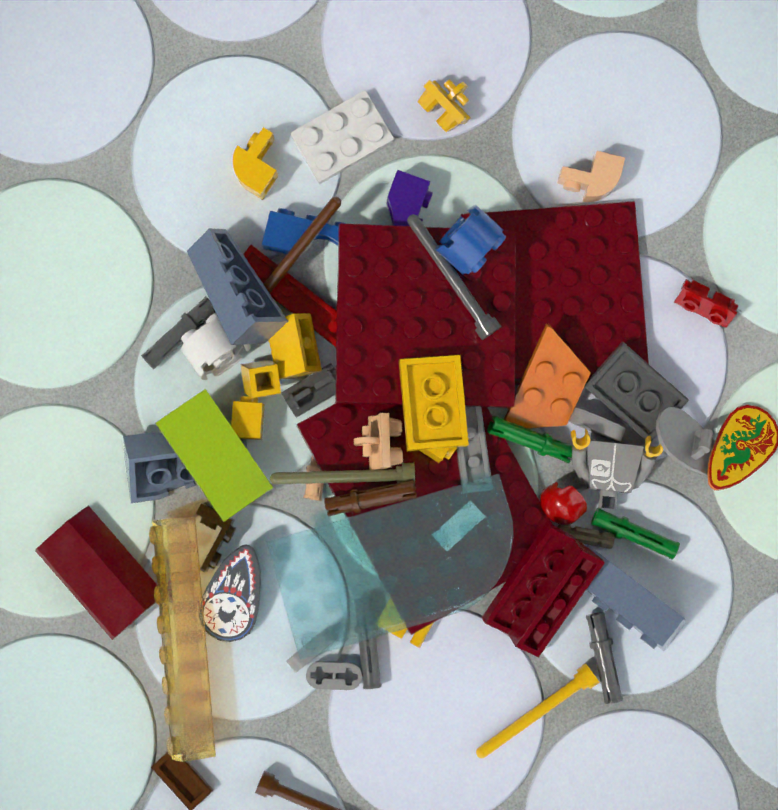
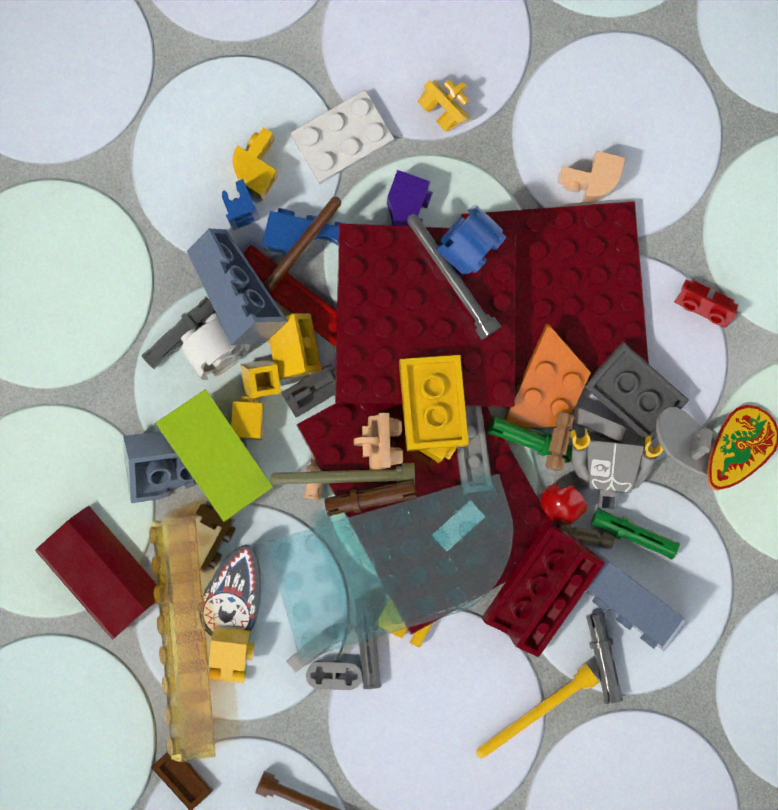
(230, 654): none -> yellow brick
(241, 210): none -> blue hinge
(559, 441): none -> medium nougat axle

